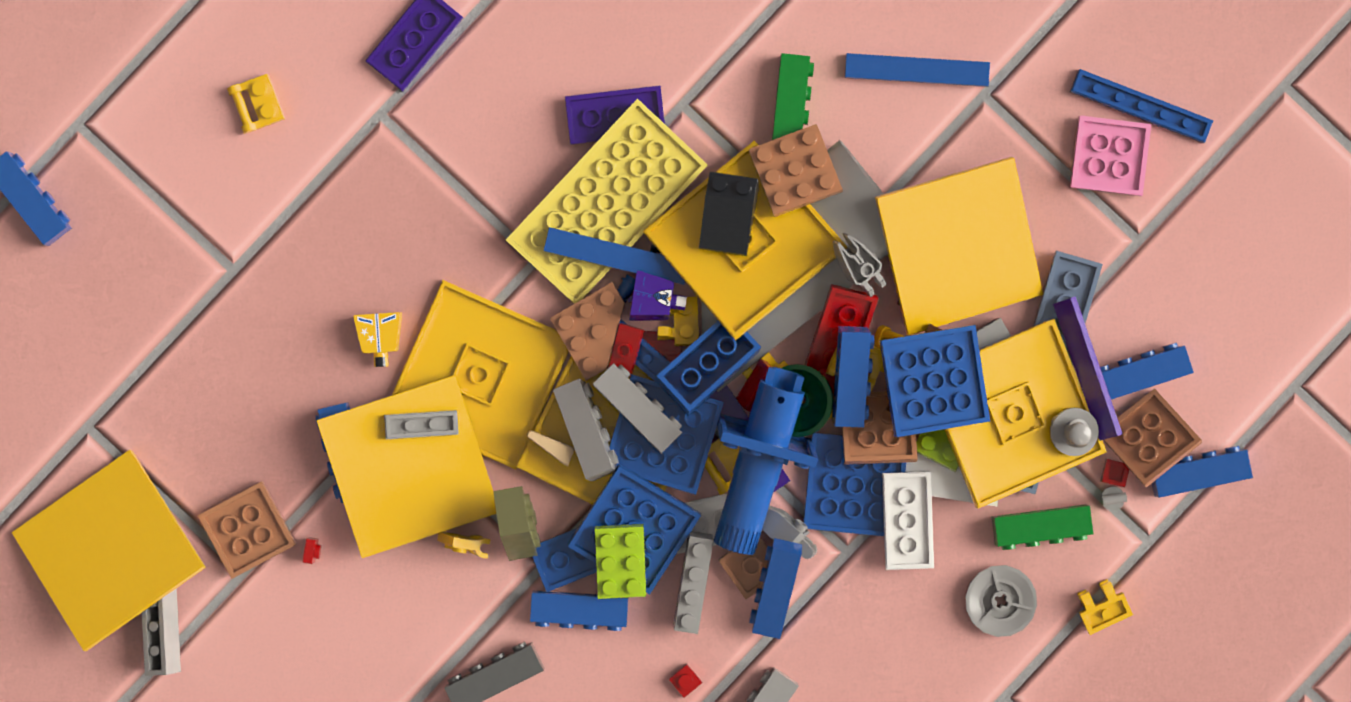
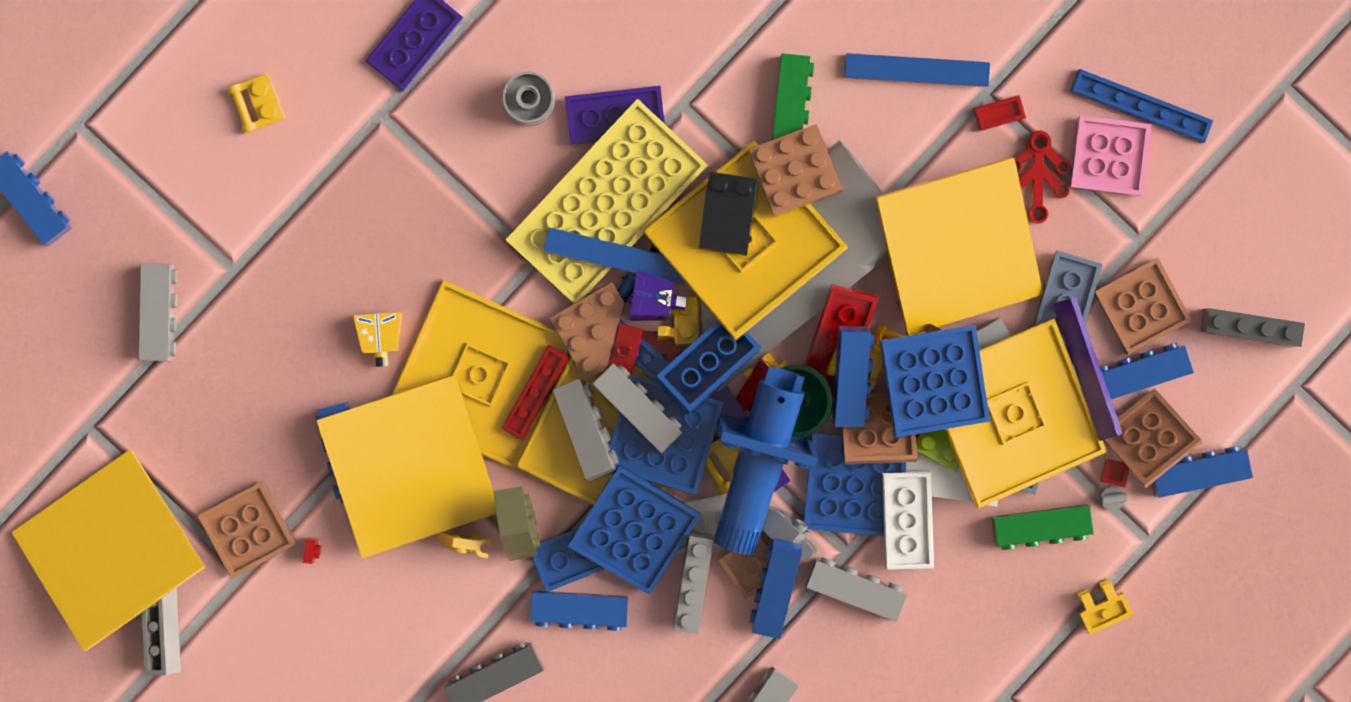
(156, 312): none -> light grey brick
(421, 424): light grey tile -> none
(528, 98): none -> light grey wheel
(535, 392): none -> red tile
(559, 450): tan slope -> none
(620, 561): lime plate -> none
(685, 680): red plate -> none
(855, 589): none -> light grey brick
(858, 264): light grey hinge -> none
(999, 113): none -> red tile
(1006, 618): light grey piece -> none
(1040, 171): none -> red plant
(1074, 431): light grey plate -> none
(1142, 306): none -> nougat plate
(1252, 327): none -> dark grey brick

